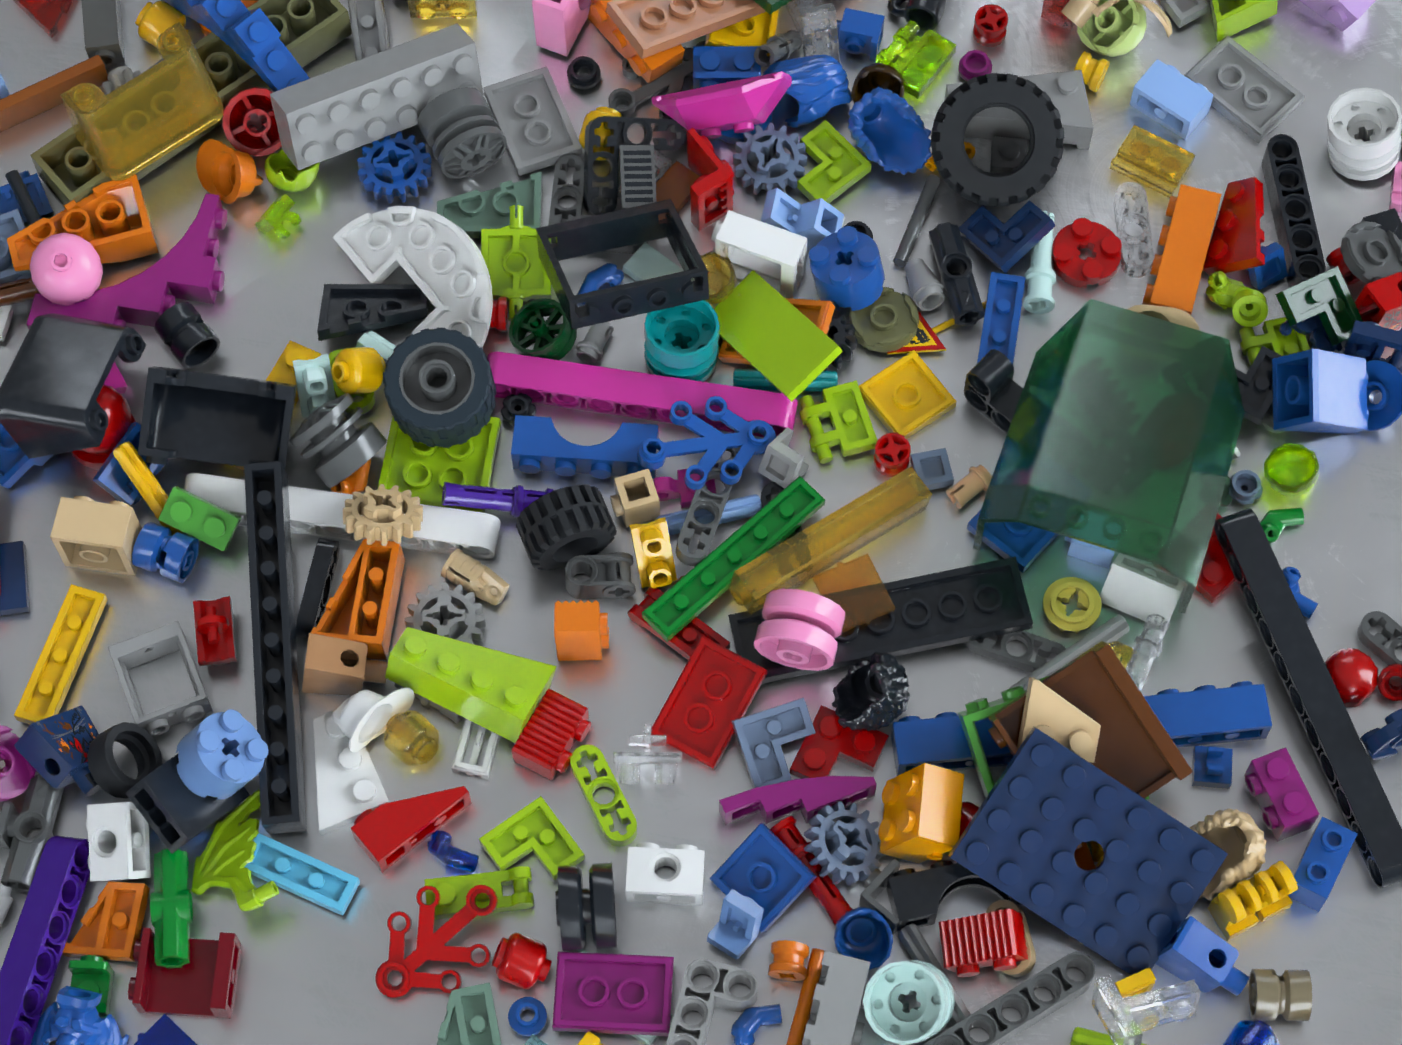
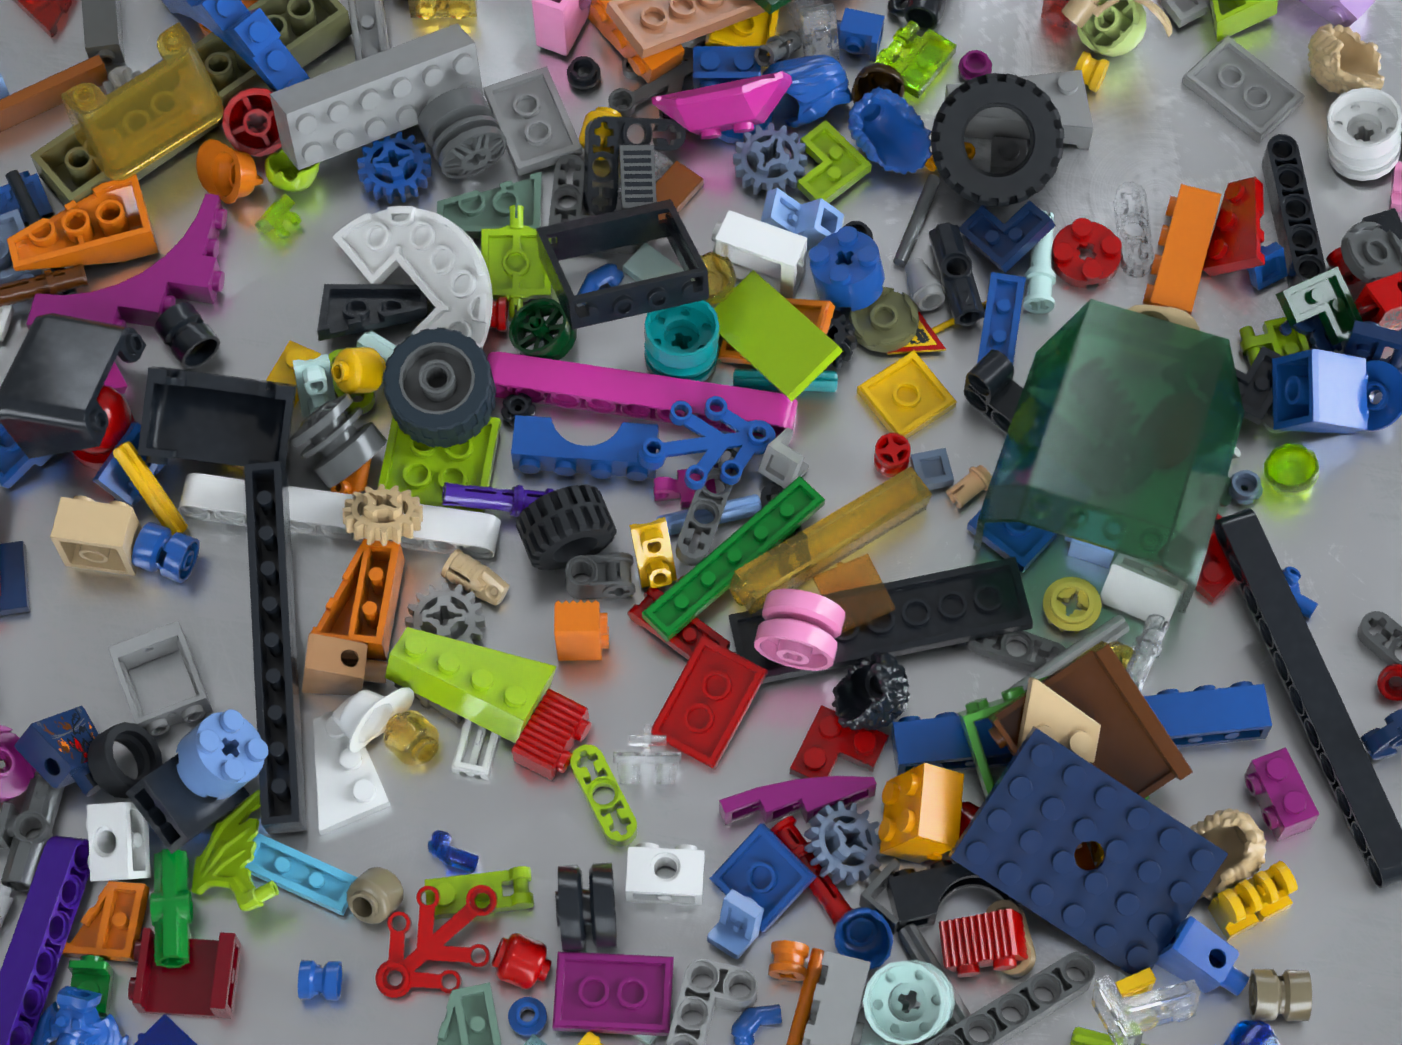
(61, 655): yellow plate -> none
(65, 269): bright pink cylinder -> none
(156, 19): yellow head -> none
(199, 518): bright green plate -> none
(214, 632): red hips -> none
(317, 586): black beam -> none
(317, 980): none -> blue wheel
(375, 895): none -> dark tan head
(402, 825): red slope -> none
(534, 830): lime plate -> none
(591, 347): light grey pin -> none
(635, 498): tan brick -> none
(713, 190): red bracket -> none
(762, 737): sand blue plate -> none
(848, 417): lime plate -> none
(995, 18): red wheel -> none
(1152, 161): clear yellow plate -> none
(1171, 99): light blue brick -> none
(1212, 767): blue tile -> none
(1247, 304): lime arm -> none
(1276, 520): green arm -> none
(1322, 863): blue brick -> none
(1343, 61): none -> tan piece
(1353, 675): red hair -> none

